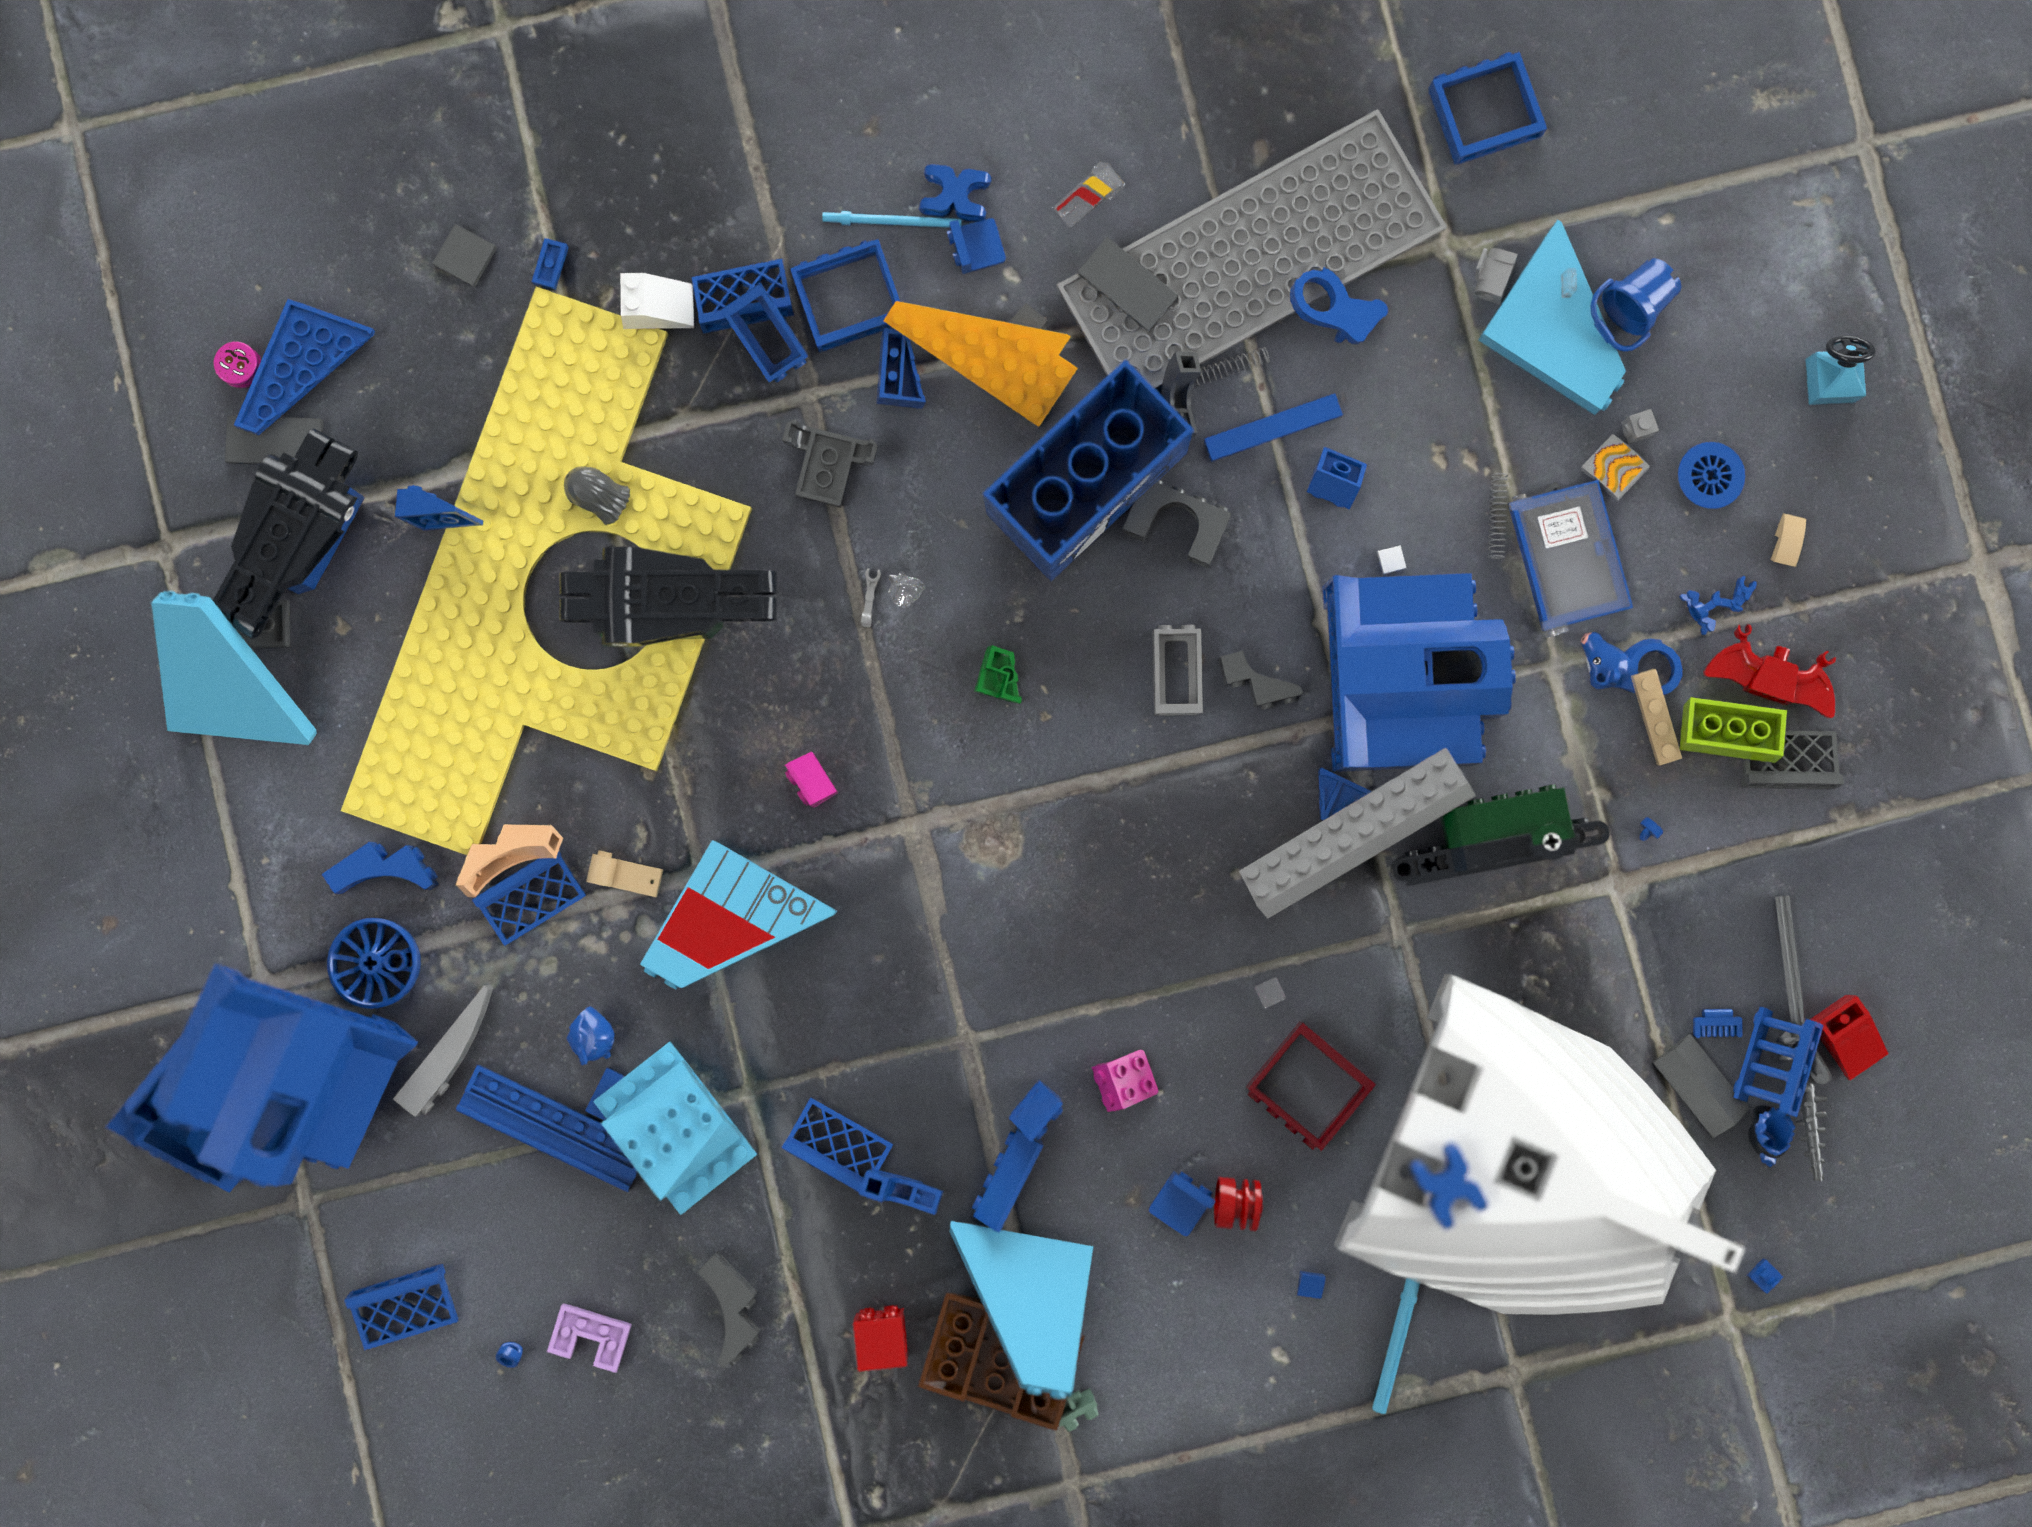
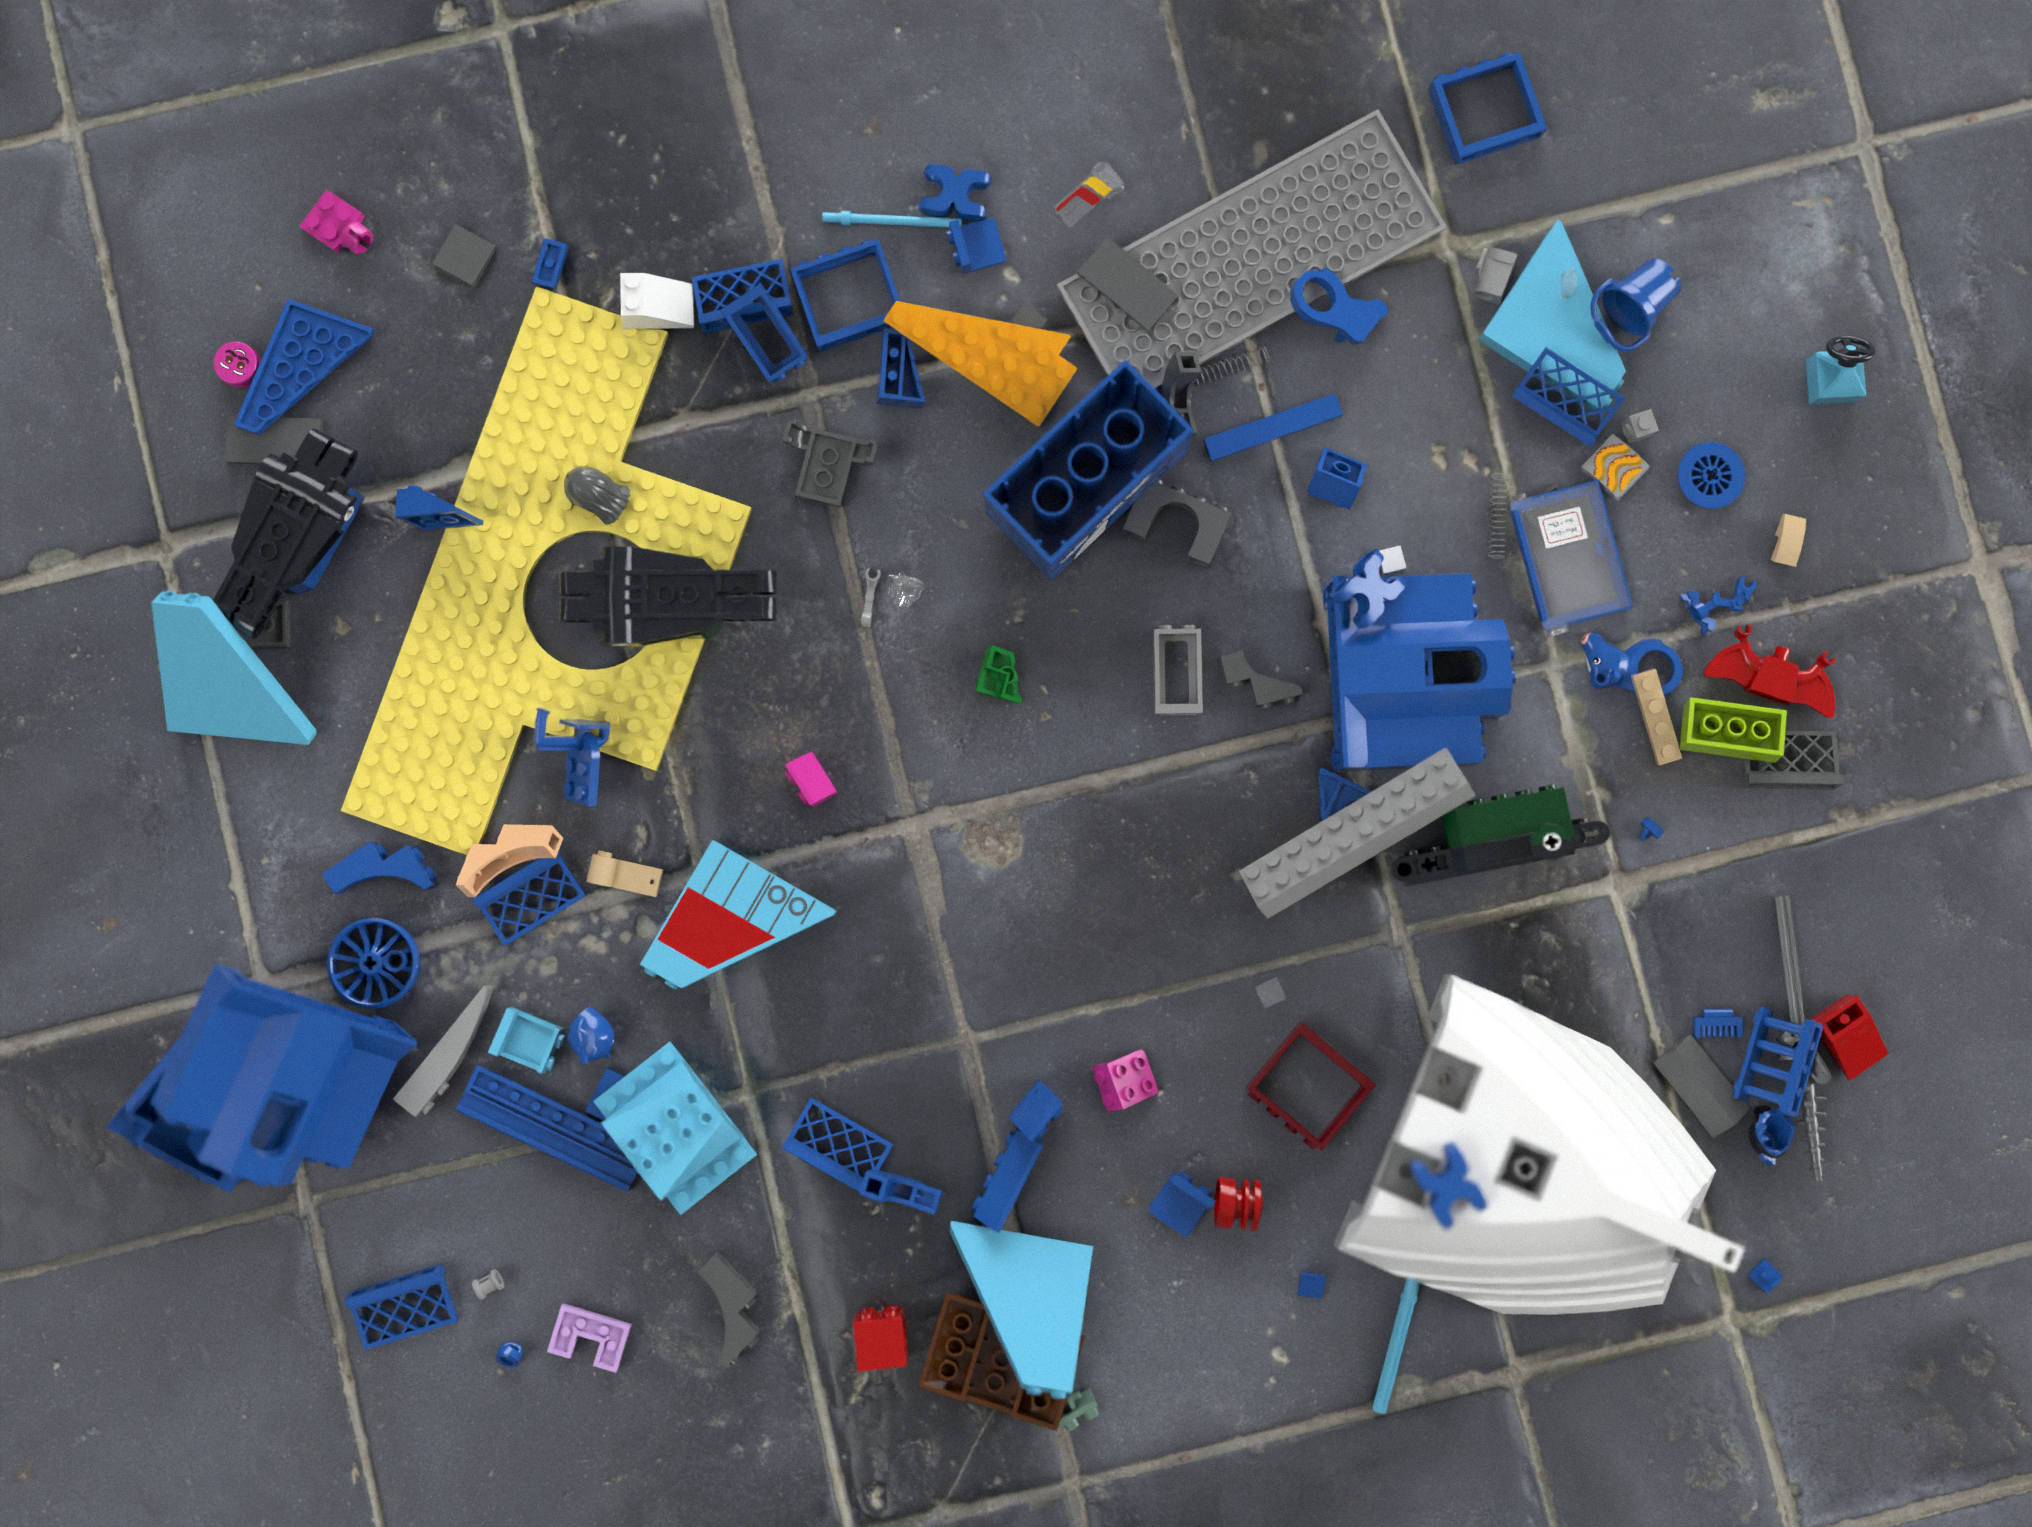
(337, 224): none -> dark pink plate
(488, 1284): none -> light grey bush
(527, 1040): none -> medium azure panel
(583, 754): none -> blue plate
(1368, 589): none -> piece
(1556, 414): none -> blue fence

